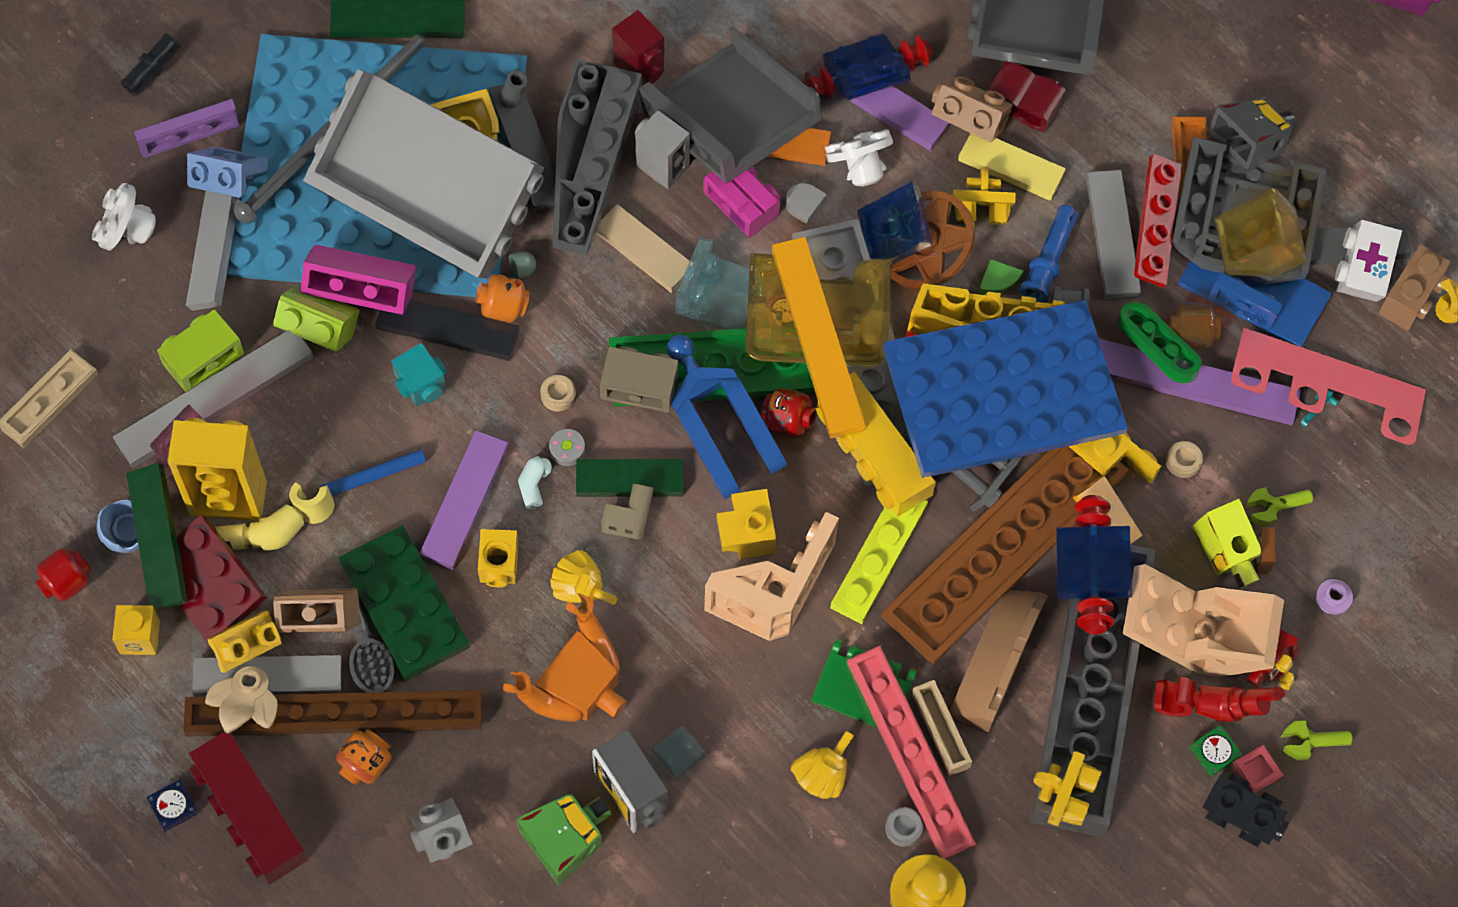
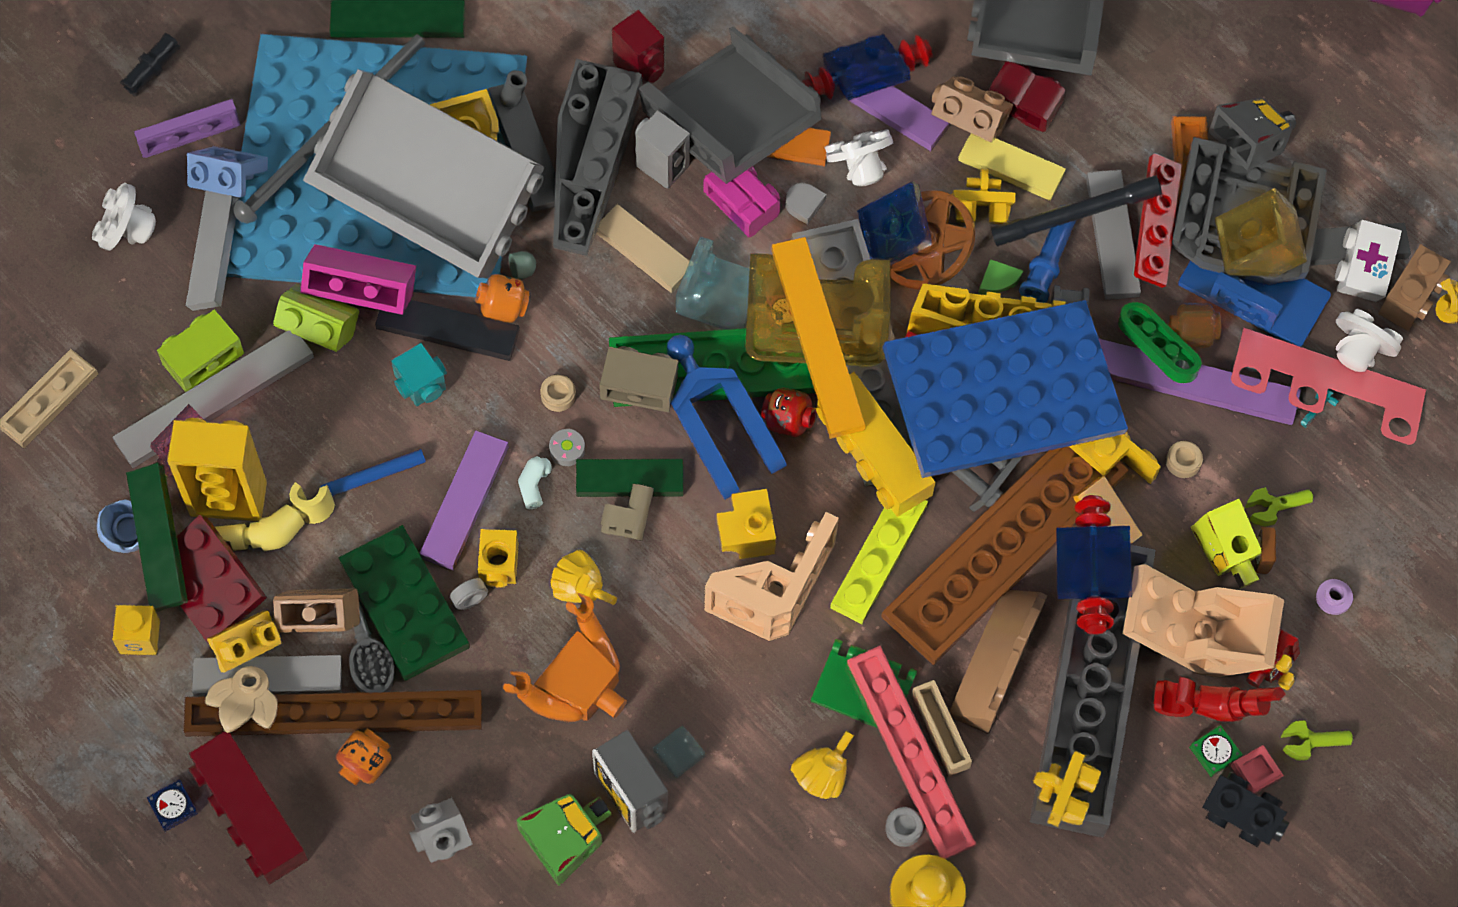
(63, 574): red head -> none
(469, 594): none -> light grey tile
(1130, 194): none -> black piece
(1364, 341): none -> white plate

